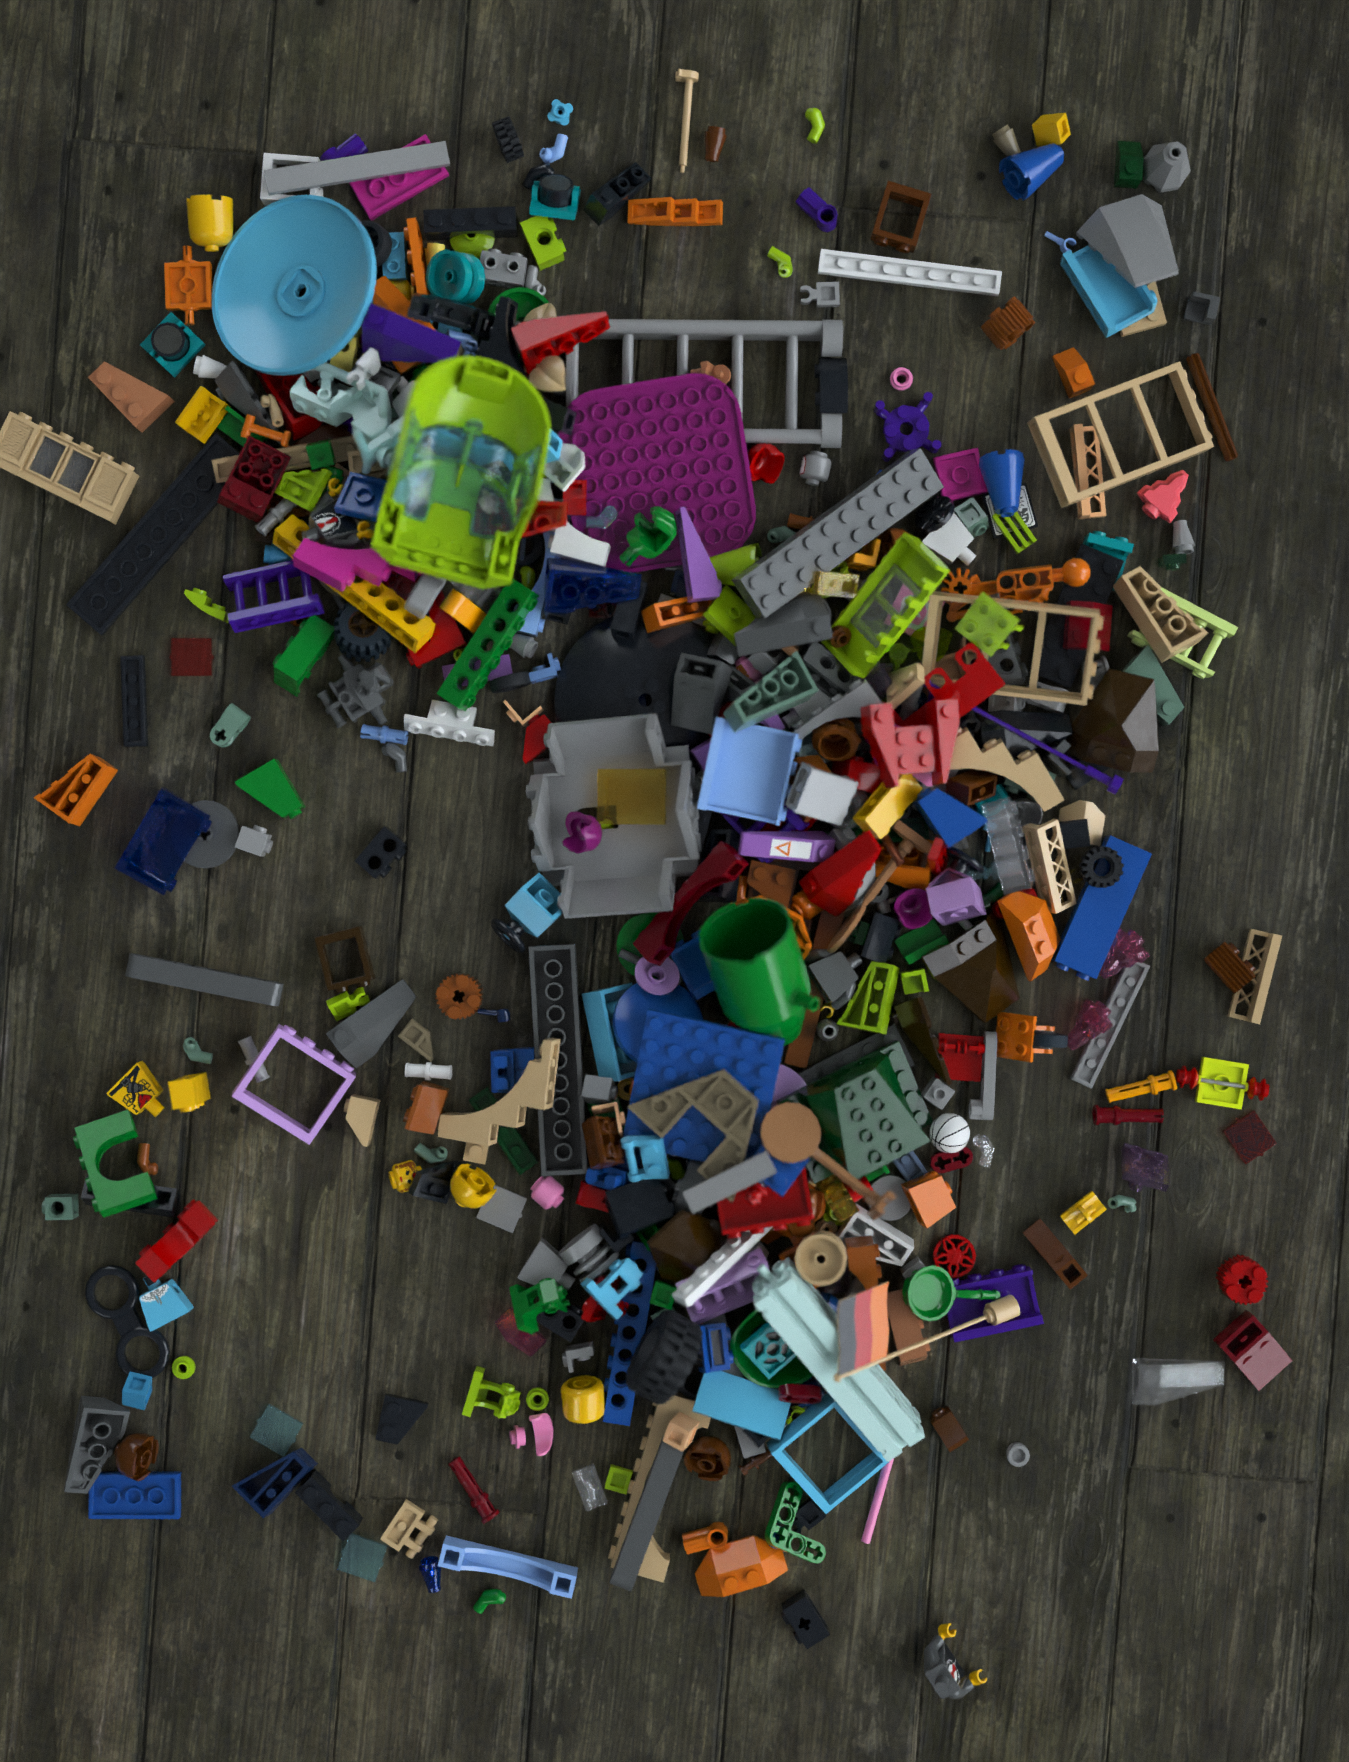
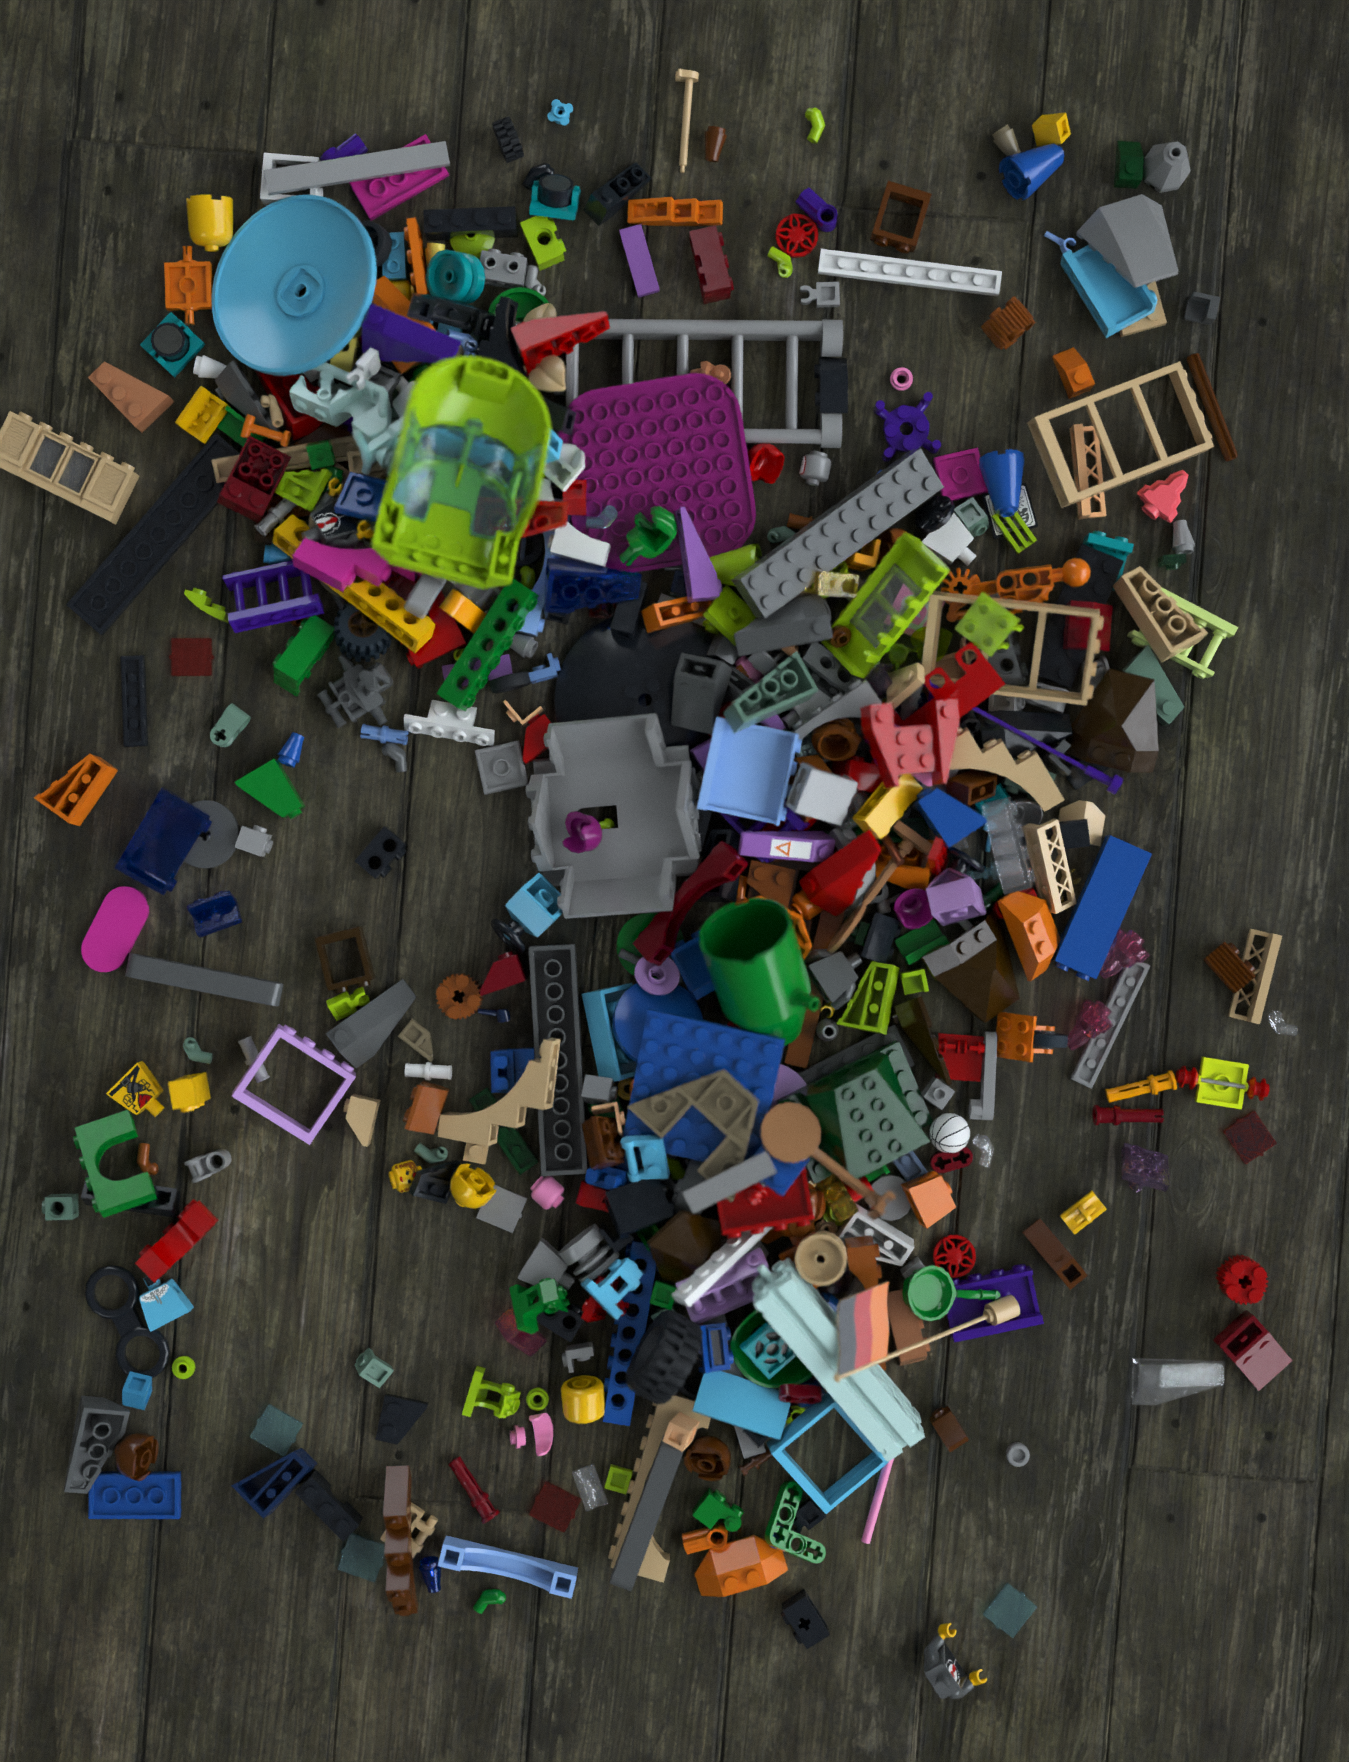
(115, 929): none -> dark pink tile
(204, 1165): none -> light grey piece
(215, 913): none -> clear blue bracket
(291, 751): none -> blue cone
(373, 1368): none -> sand green bracket
(398, 1544): none -> reddish brown arch
(489, 502): light grey plate -> none
(501, 767): none -> light grey tile
(504, 973): none -> dark red slope
(555, 1506): none -> clear red piece
(556, 152): light blue arm -> none
(631, 796): clear yellow piece -> none
(639, 260): none -> medium lavender tile
(711, 264): none -> dark red wedge
(714, 1507): none -> green brick
(797, 235): none -> red wheel
(1010, 1610): none -> clear light blue piece
(1114, 862): black tyre -> none
(1120, 1200): sand green arm -> none
(1279, 1026): none -> clear arm

